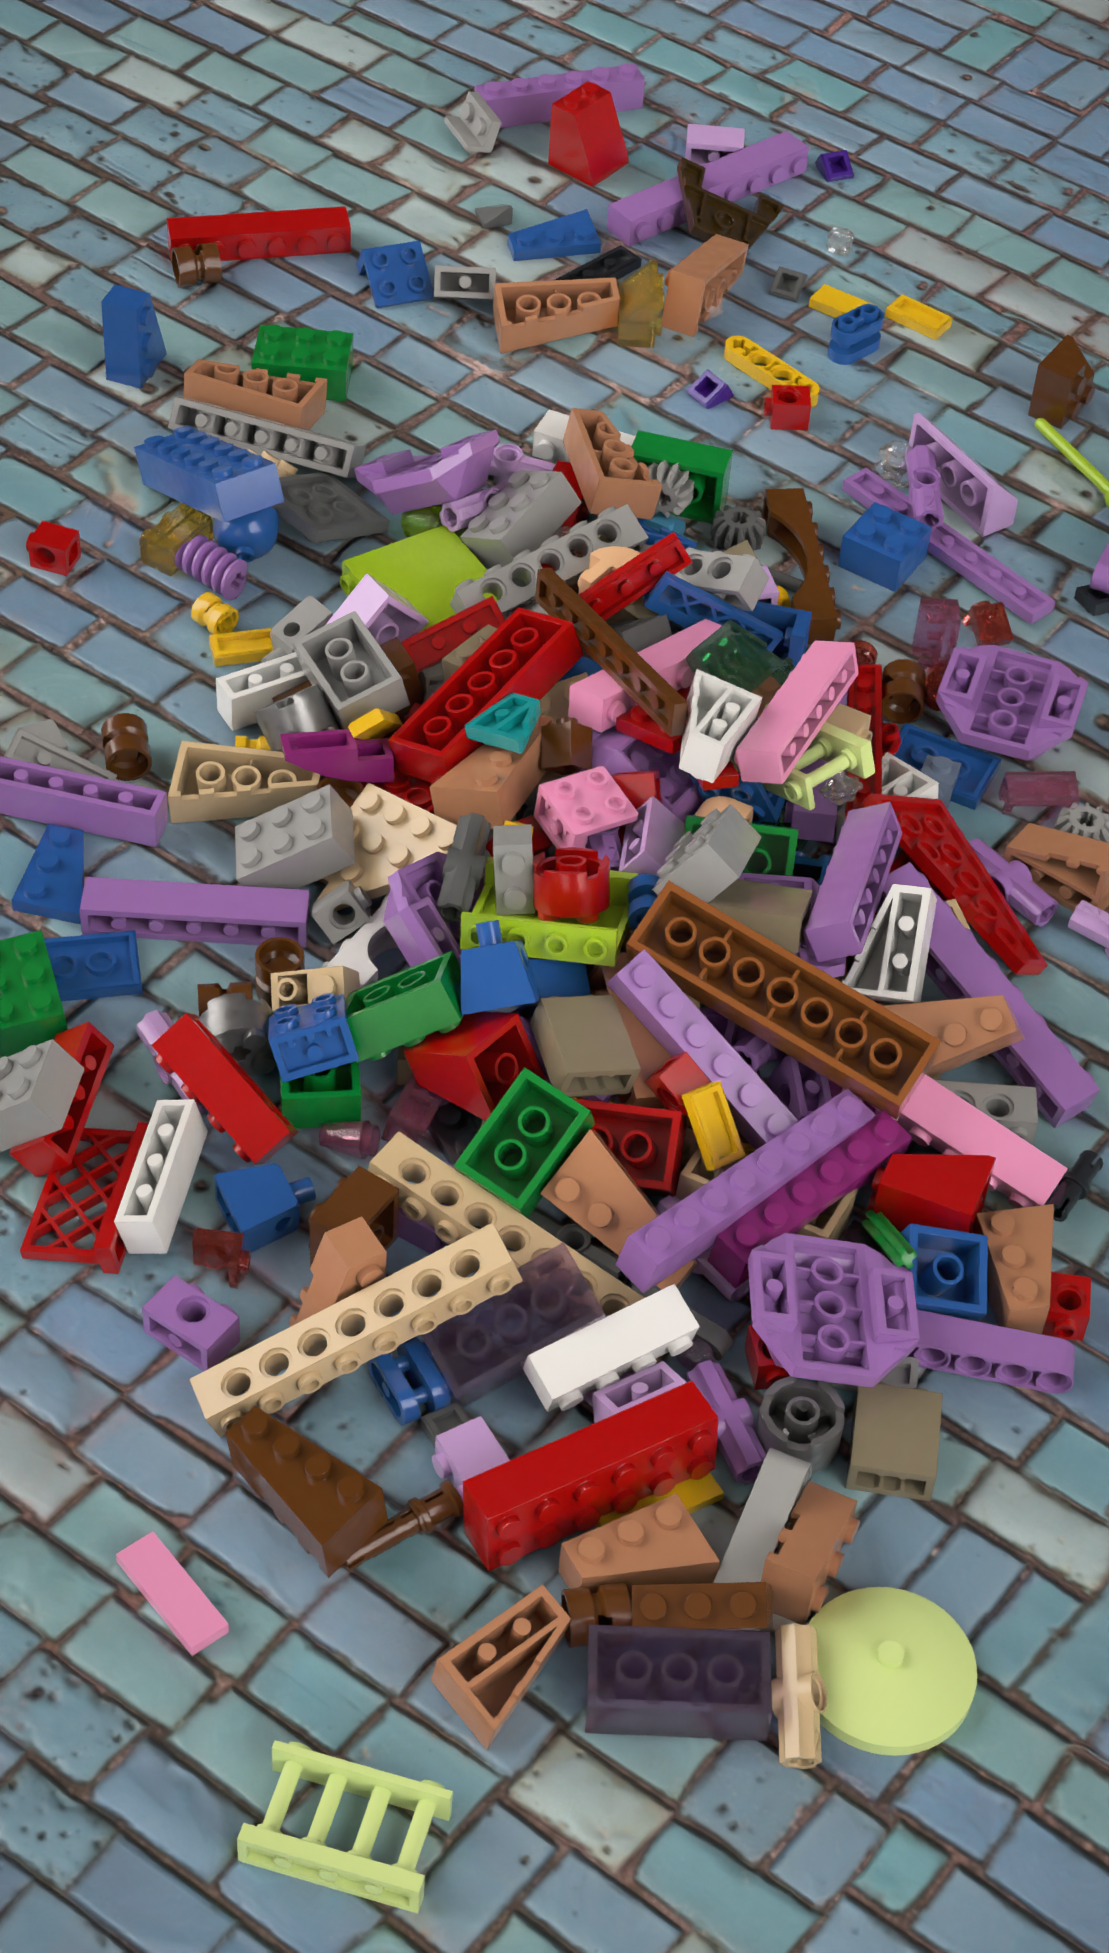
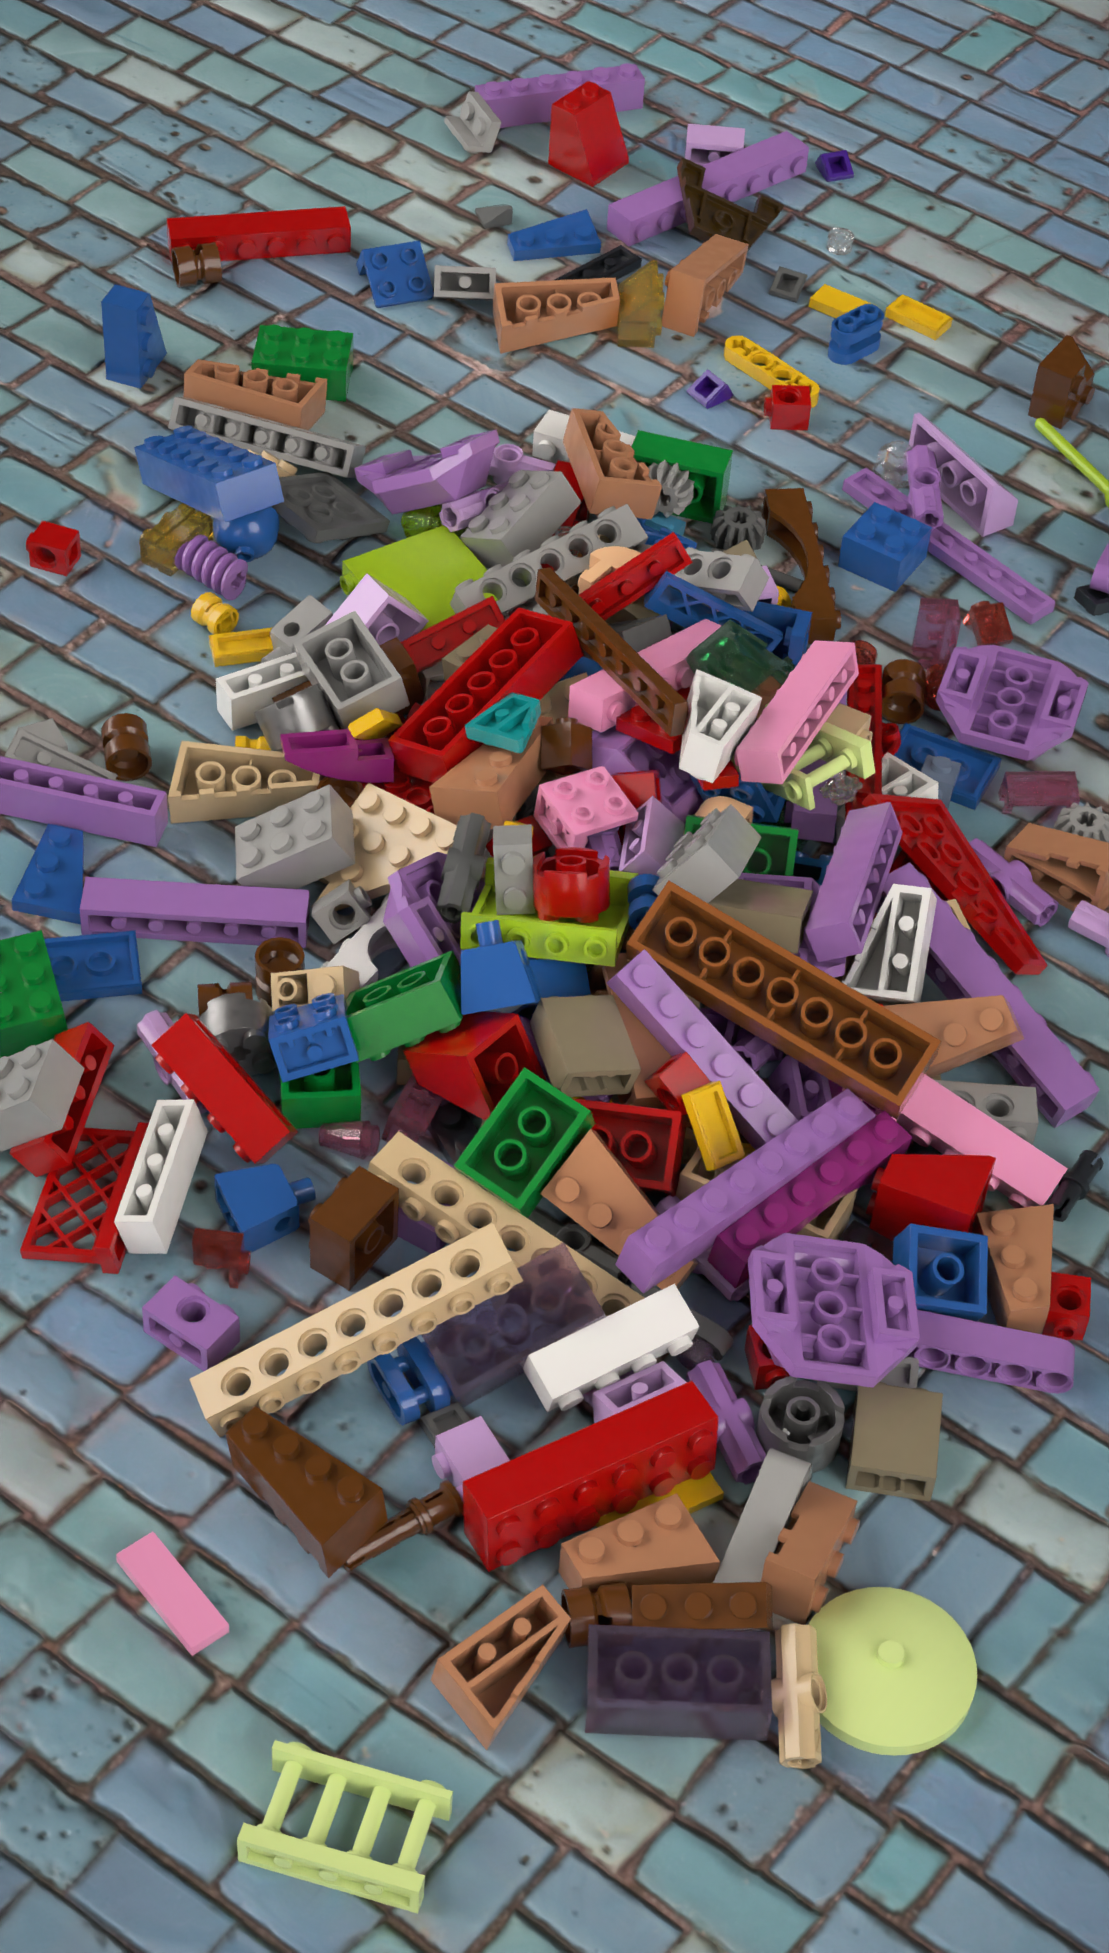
(343, 1265): nougat wedge -> none
(889, 1239): green axle -> none

